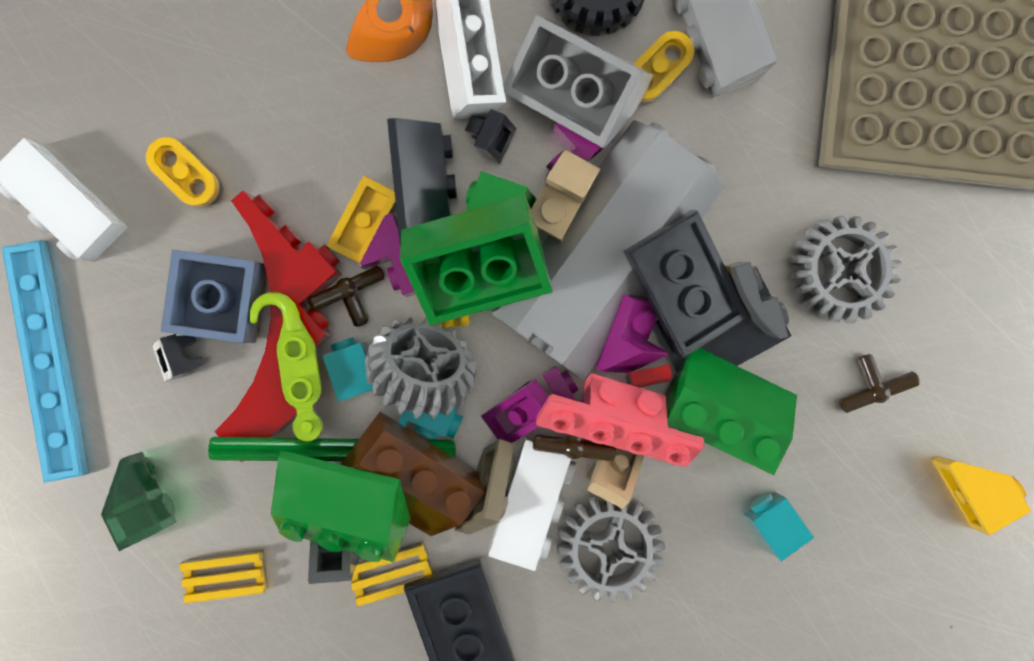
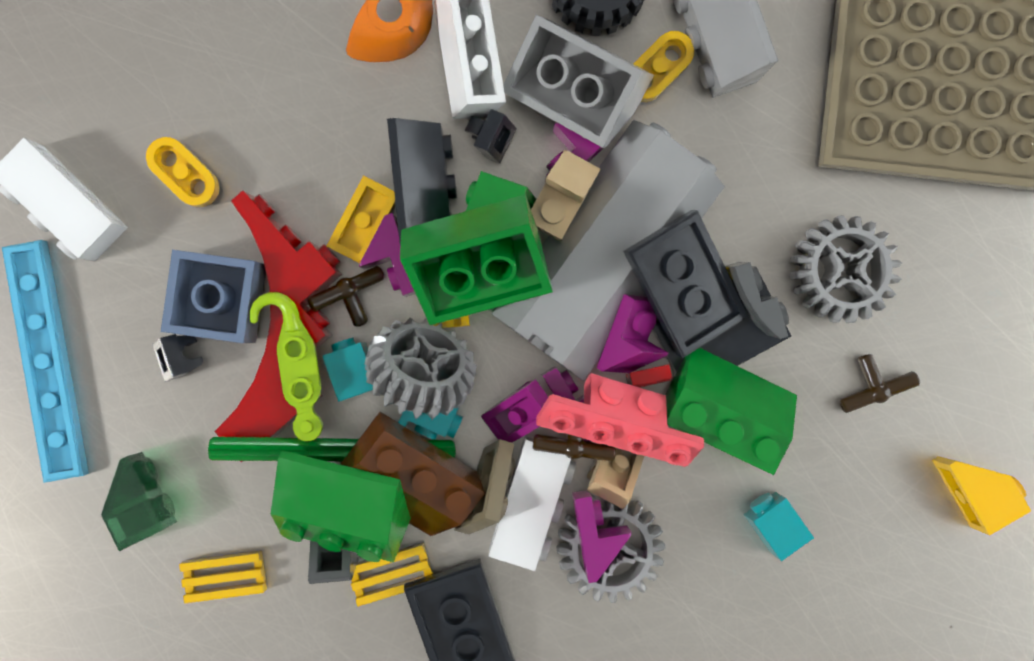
(600, 545): none -> magenta slope

